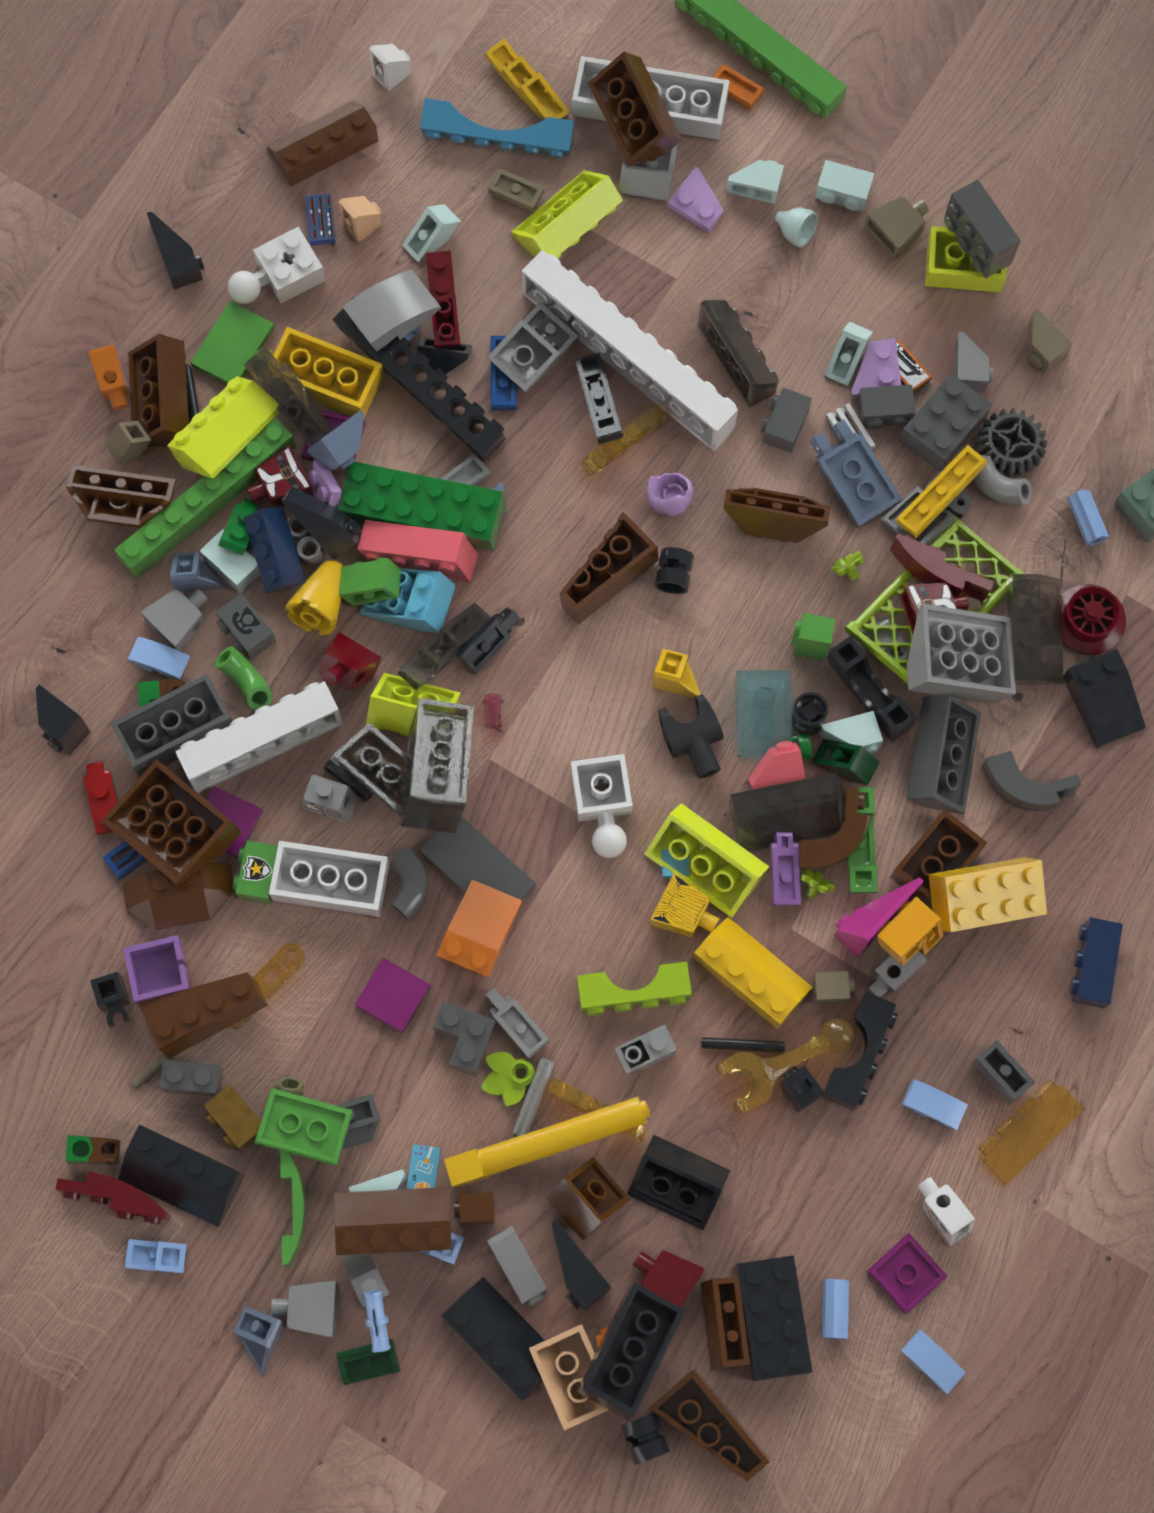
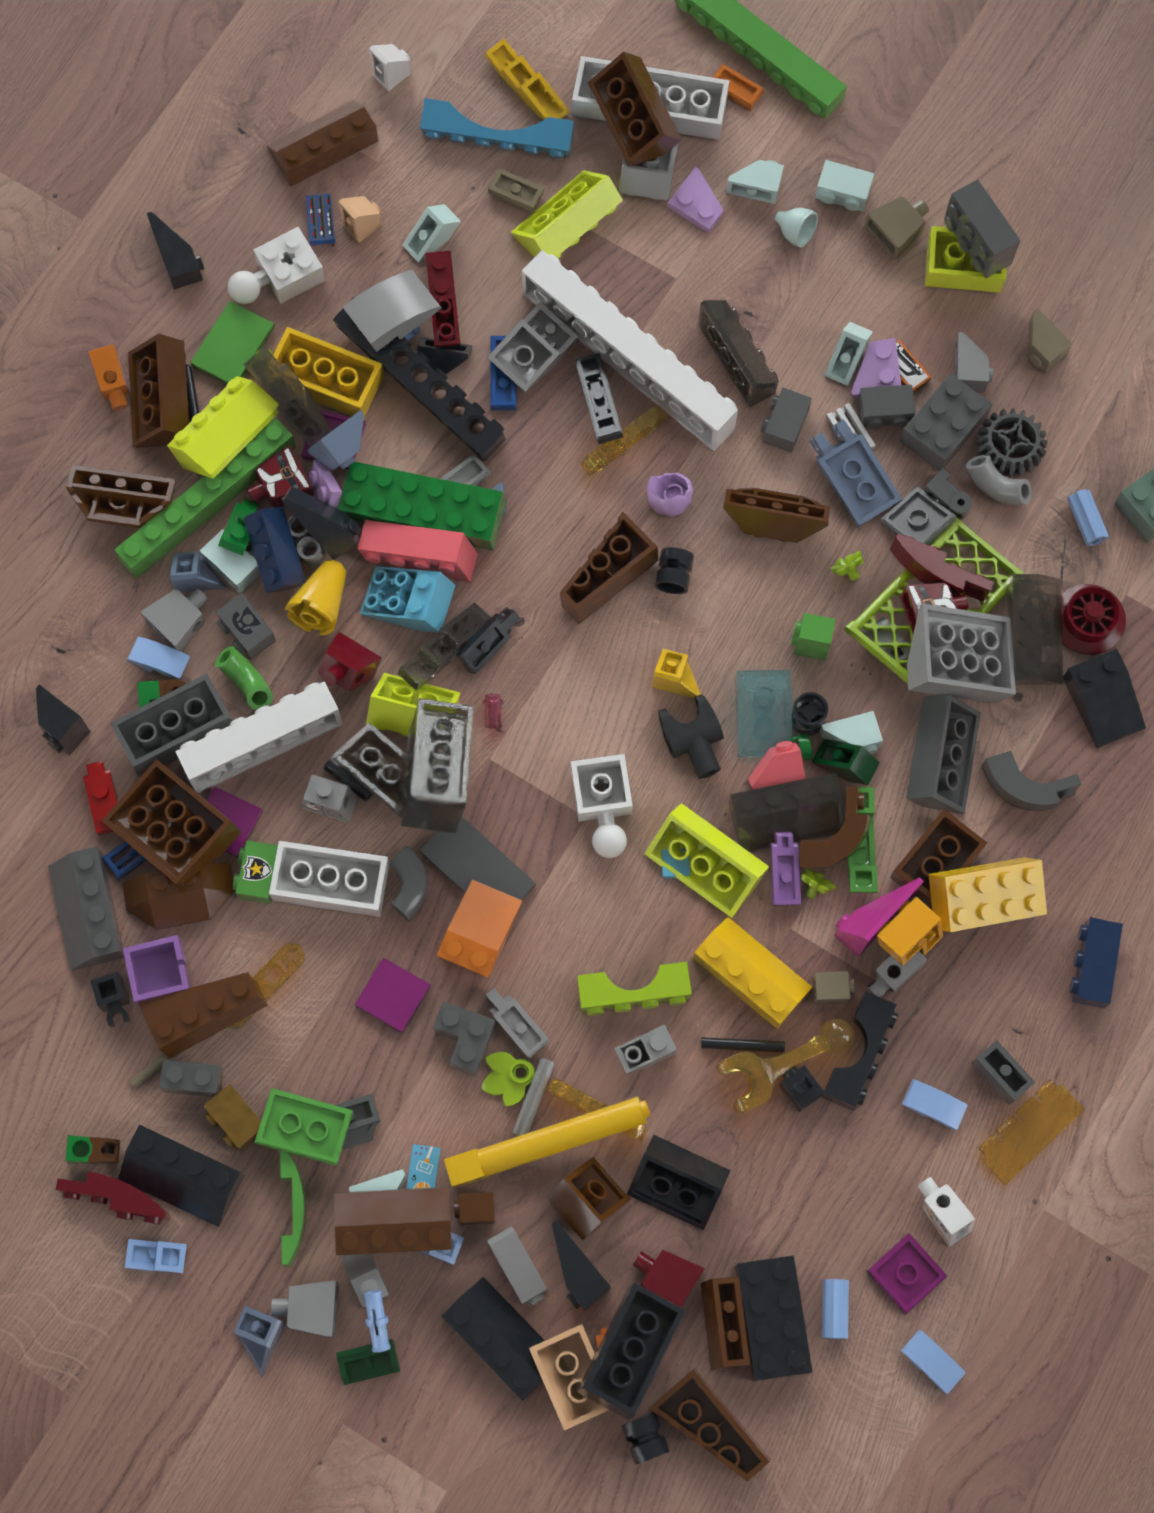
(86, 909): none -> dark grey slope
(127, 442): dark tan brick -> none
(290, 1085): olive tile -> none
(370, 582): bright green brick -> none
(683, 909): yellow torso -> none
(854, 669): black arch -> none
(941, 491): yellow tile -> none

